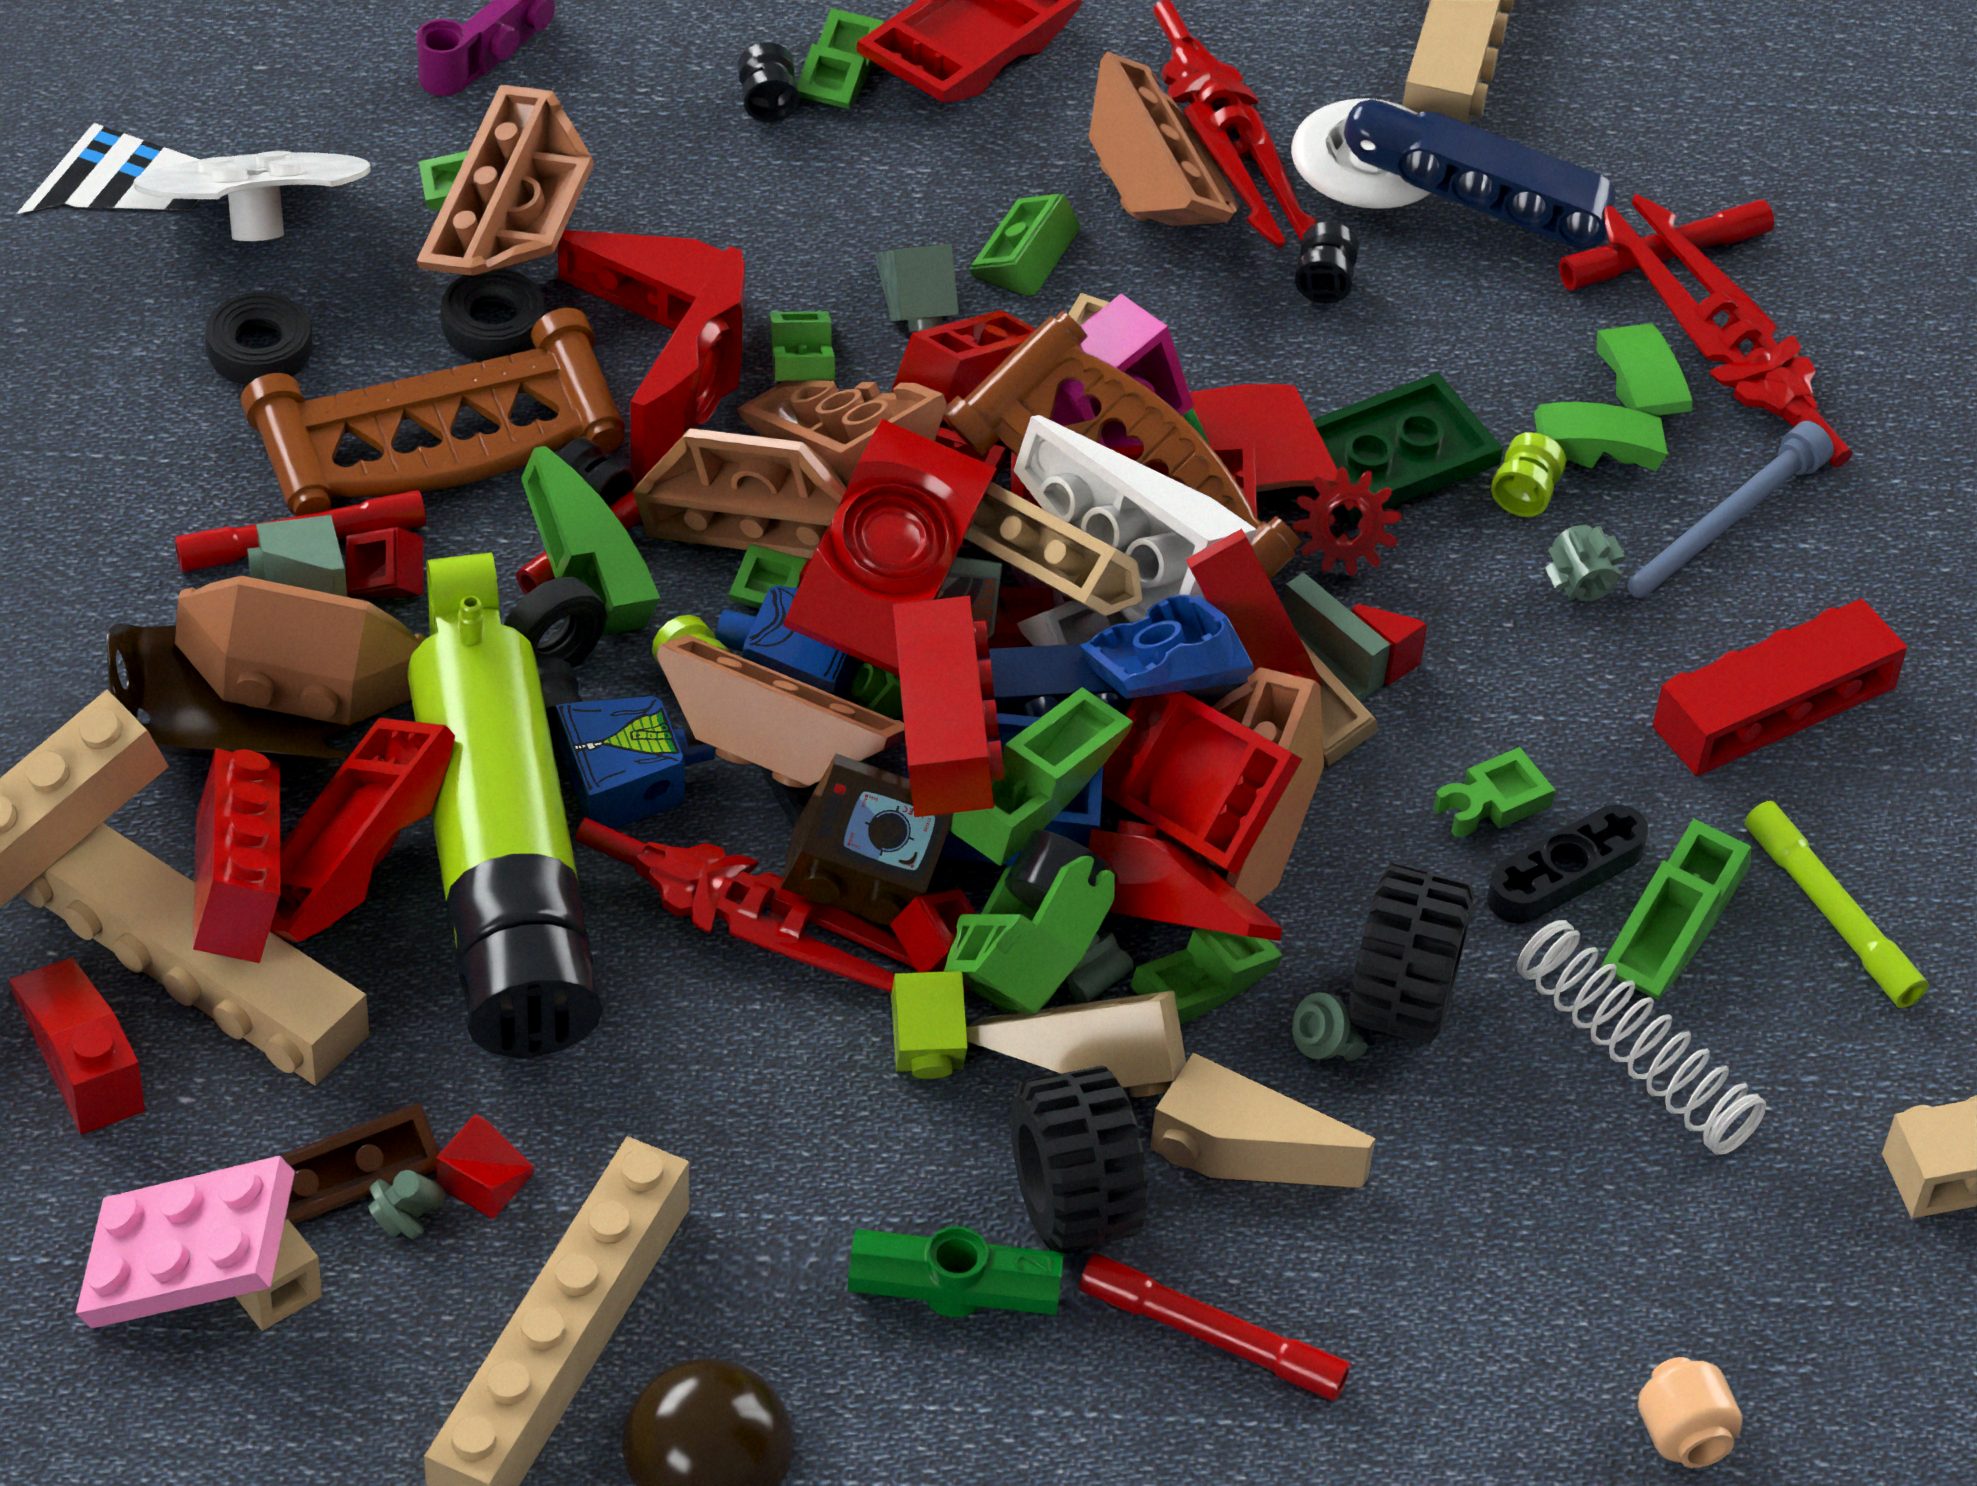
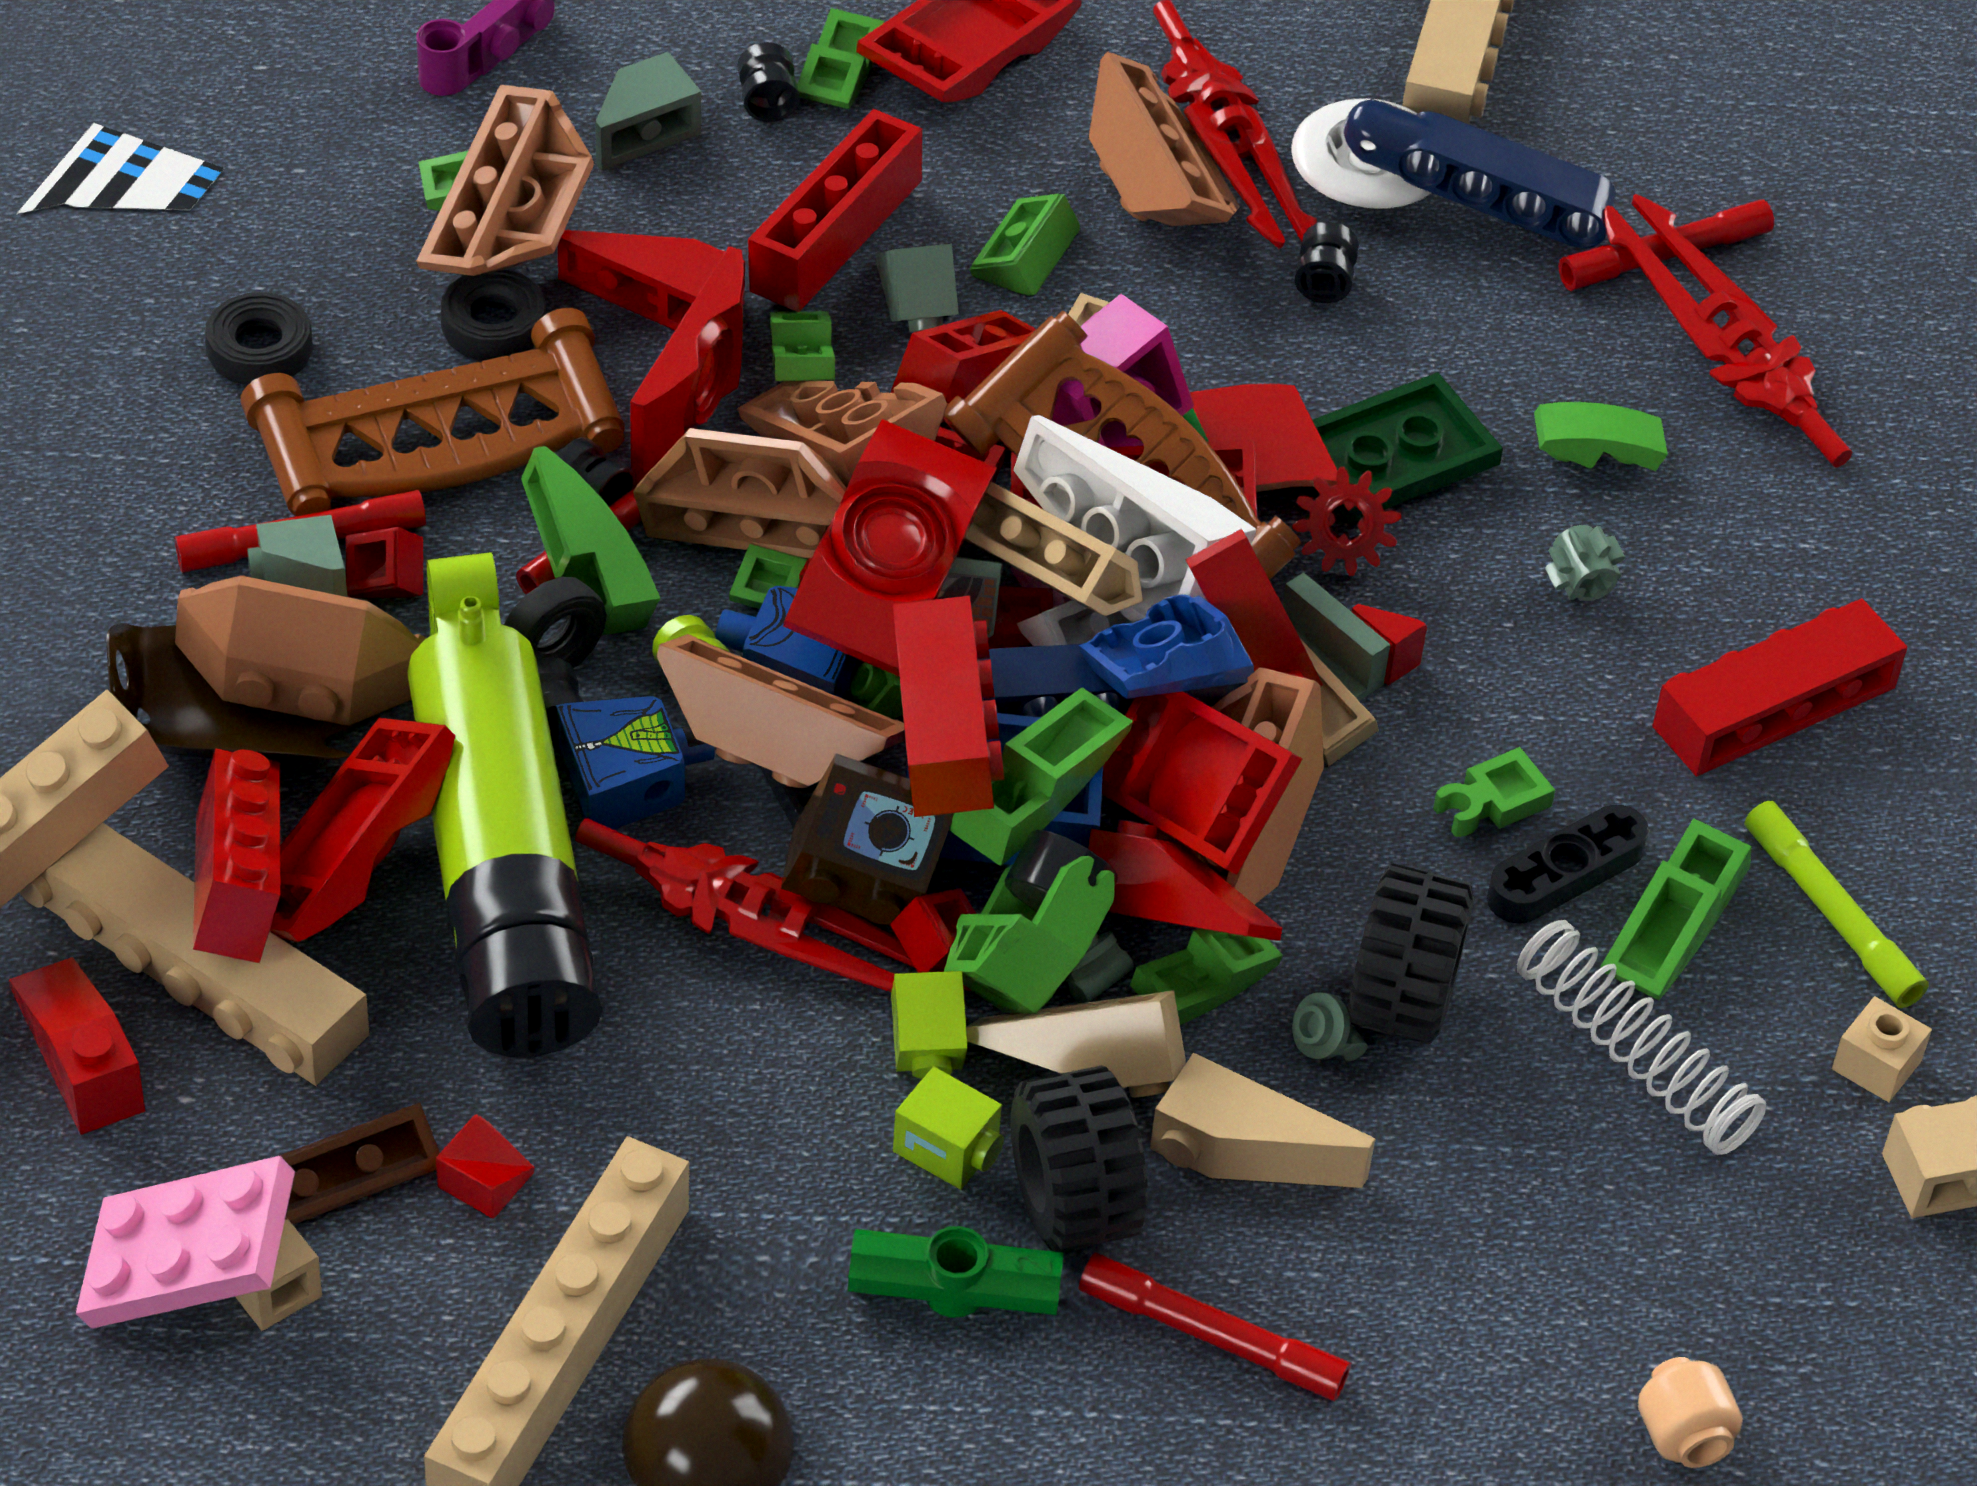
(251, 184): white piece -> none
(402, 1204): sand green plate -> none
(646, 111): none -> sand green slope
(835, 210): none -> red brick
(948, 1128): none -> lime brick
(1528, 474): lime wheel -> none
(1645, 370): bright green slope -> none
(1801, 452): sand blue piece -> none
(1881, 1049): none -> tan plate

